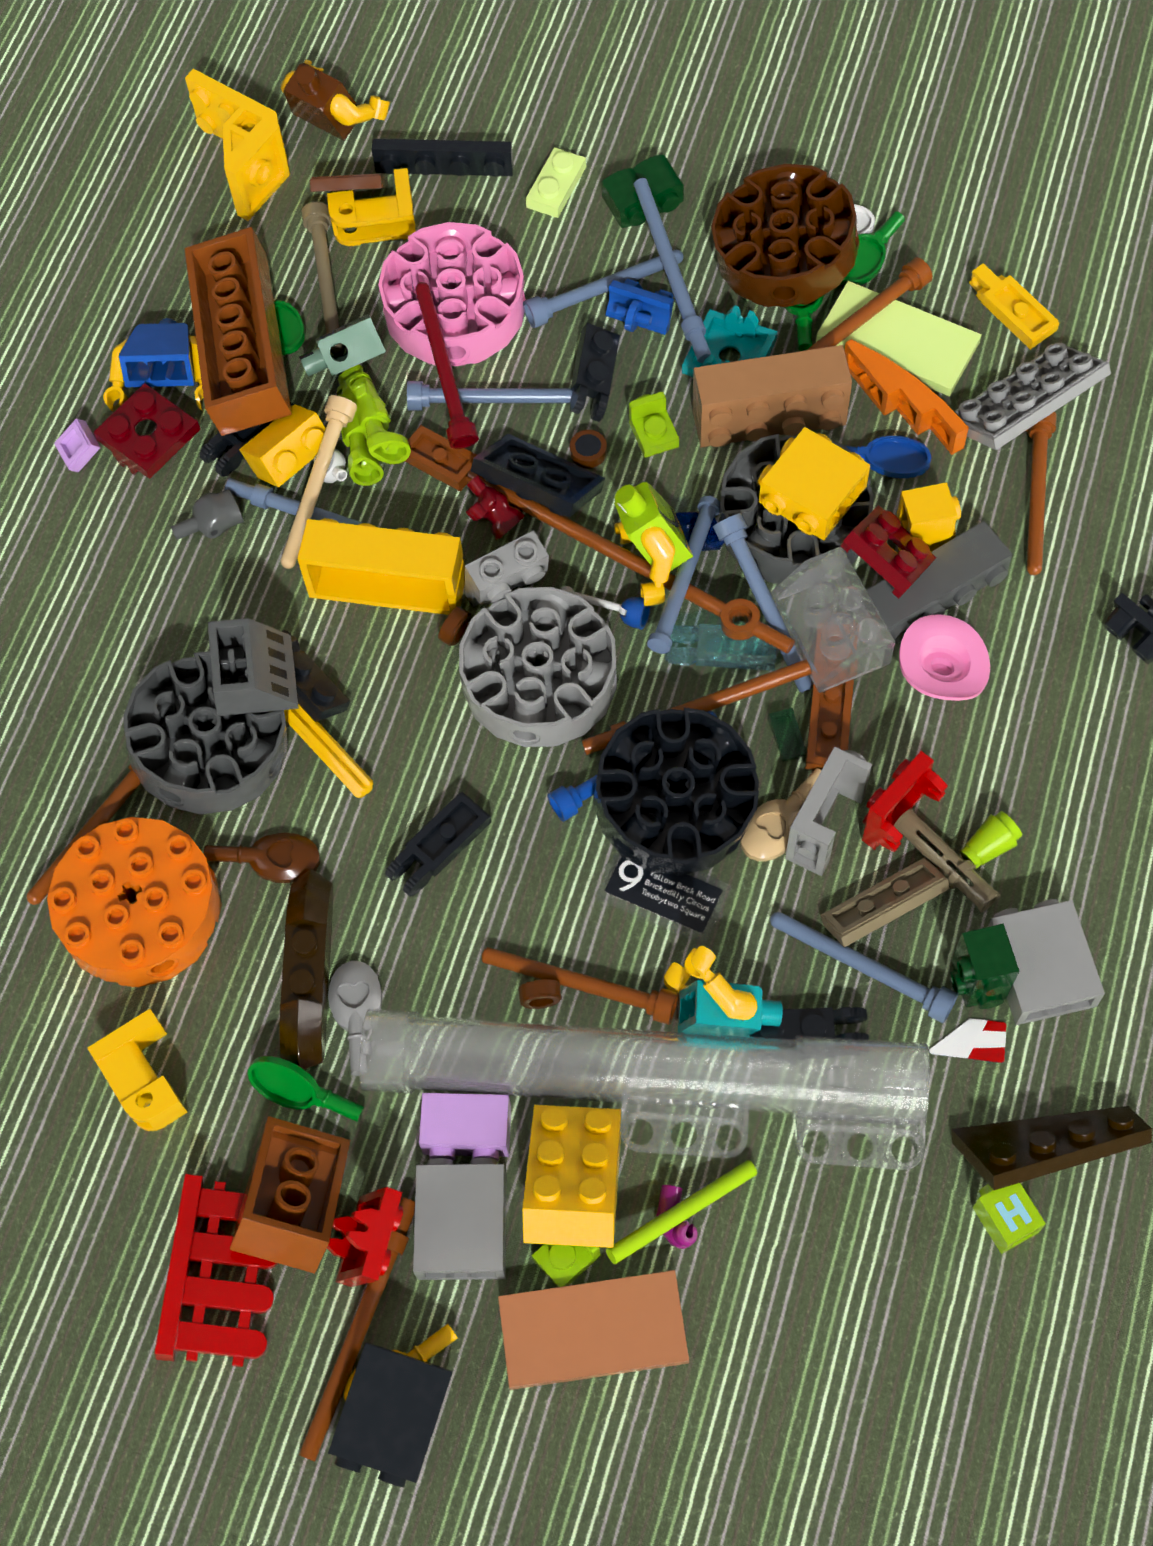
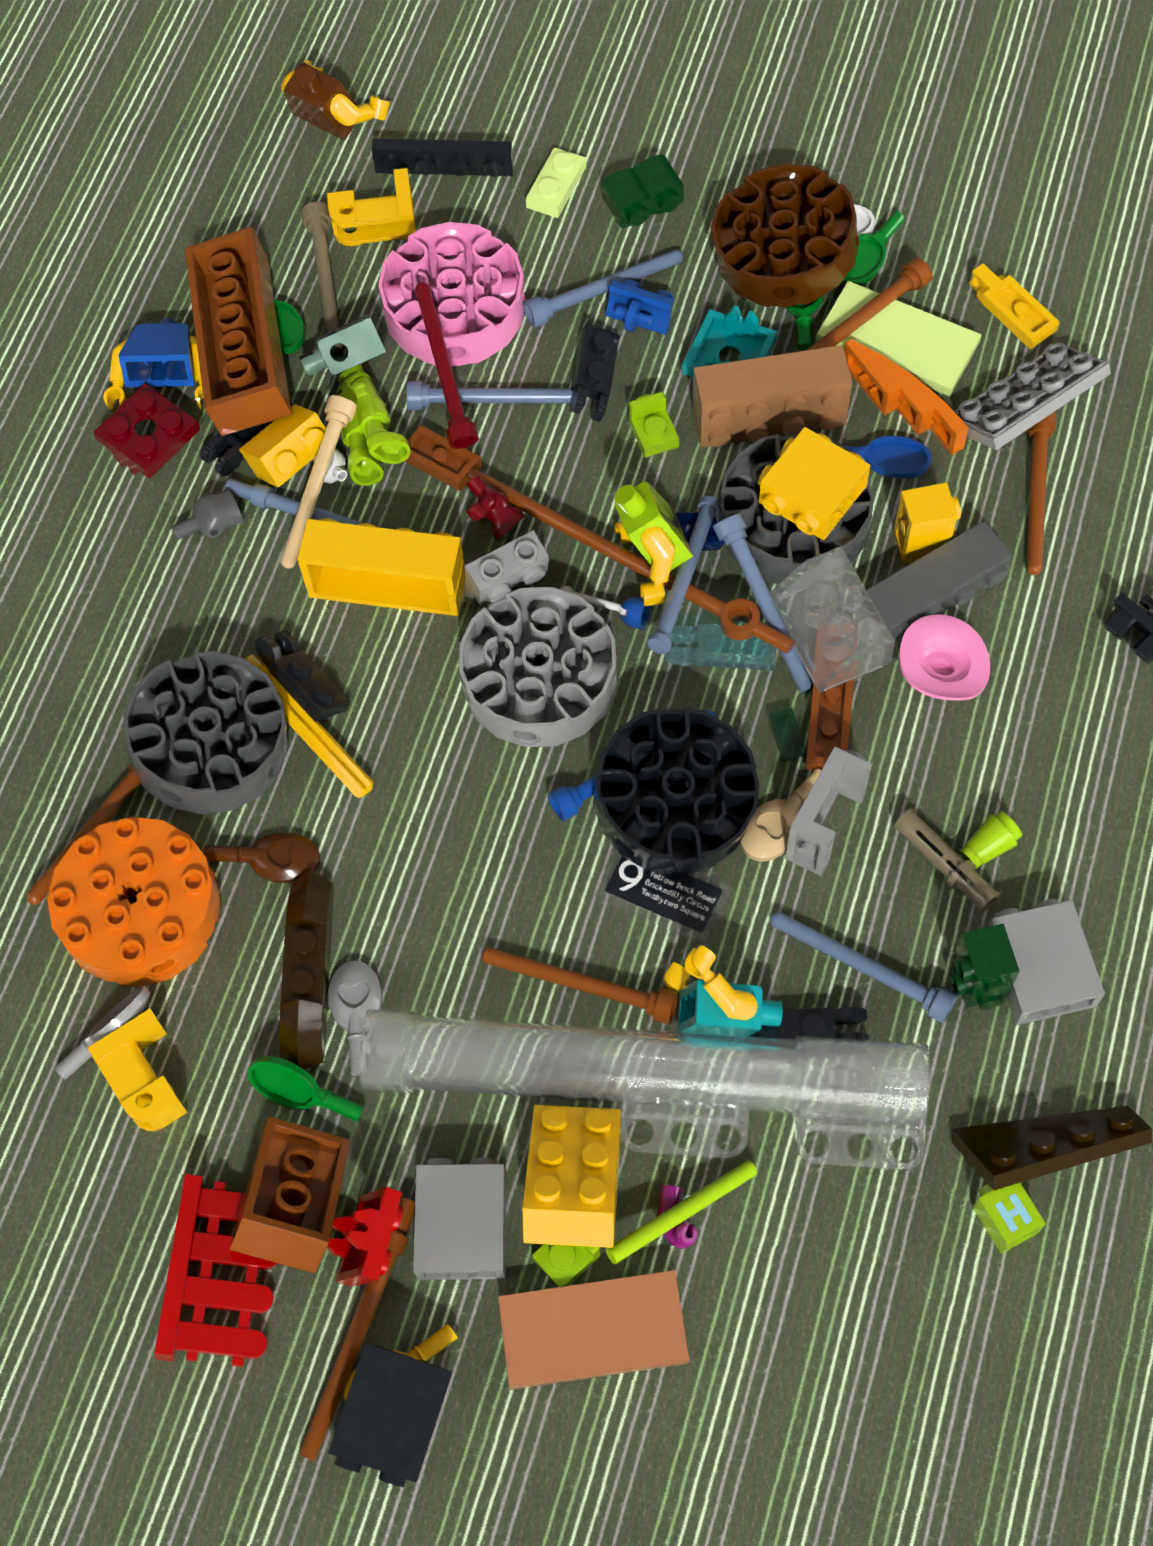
(77, 445): lavender tile -> none
(122, 1013): none -> light grey piece
(251, 141): yellow bracket -> none
(251, 667): dark grey slope -> none
(348, 182): reddish brown tile -> none
(439, 842): black hinge -> none
(454, 626): reddish brown tile -> none
(465, 1125): lavender brick -> none
(537, 475): black plate -> none
(540, 994): reddish brown tile -> none
(588, 448): reddish brown tile -> none
(692, 324): sand blue bar -> none
(718, 699): dark orange bar -> none
(884, 902): dark tan tile -> none
(885, 807): red piece -> none
(897, 568): dark red piece -> none
(975, 1040): white sticker -> none

